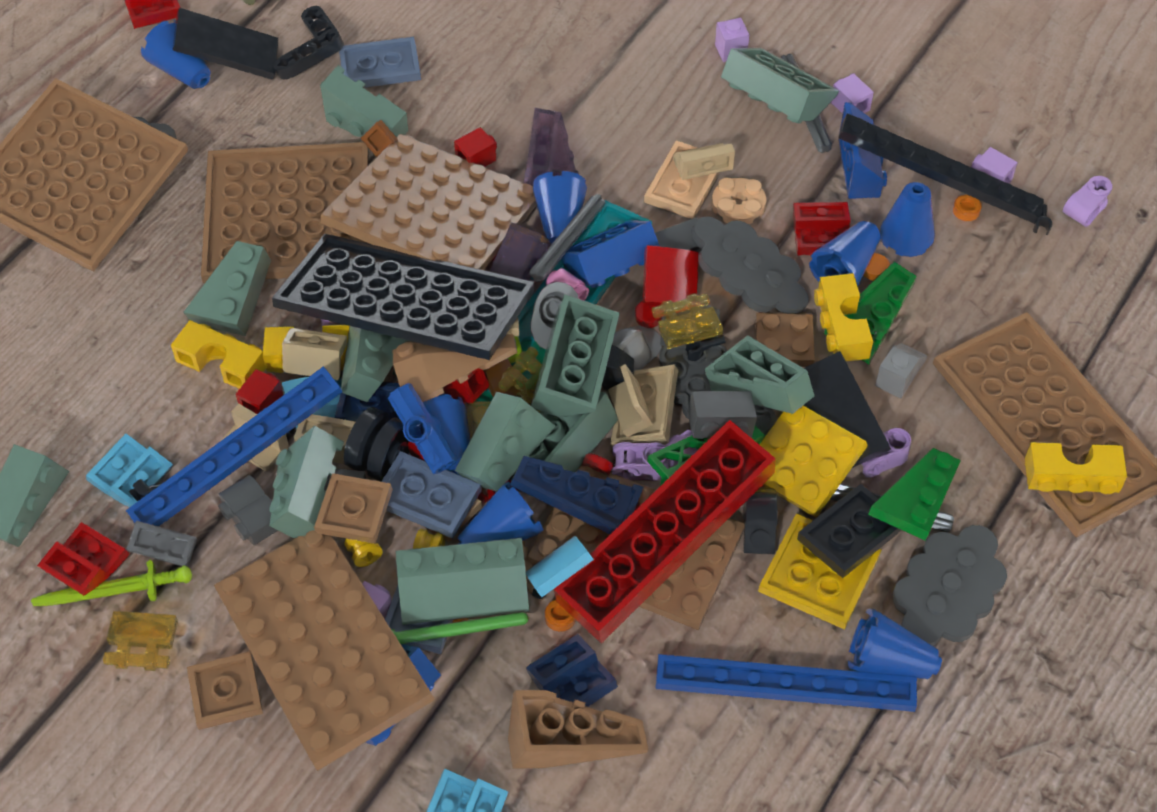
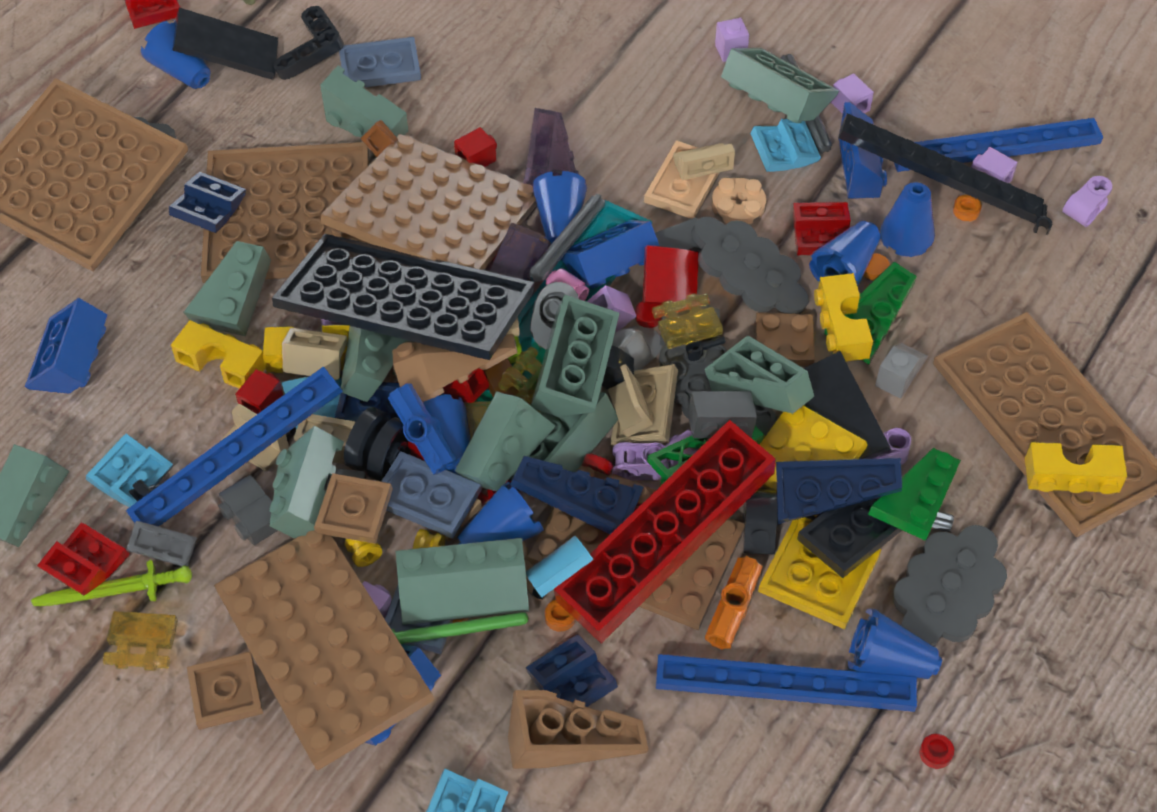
(67, 349): none -> blue slope
(207, 202): none -> dark blue slope
(616, 301): none -> lavender brick
(728, 616): none -> orange piece
(785, 145): none -> medium azure slope
(825, 485): none -> dark blue wing
(936, 751): none -> red tile
(1017, 141): none -> blue plate

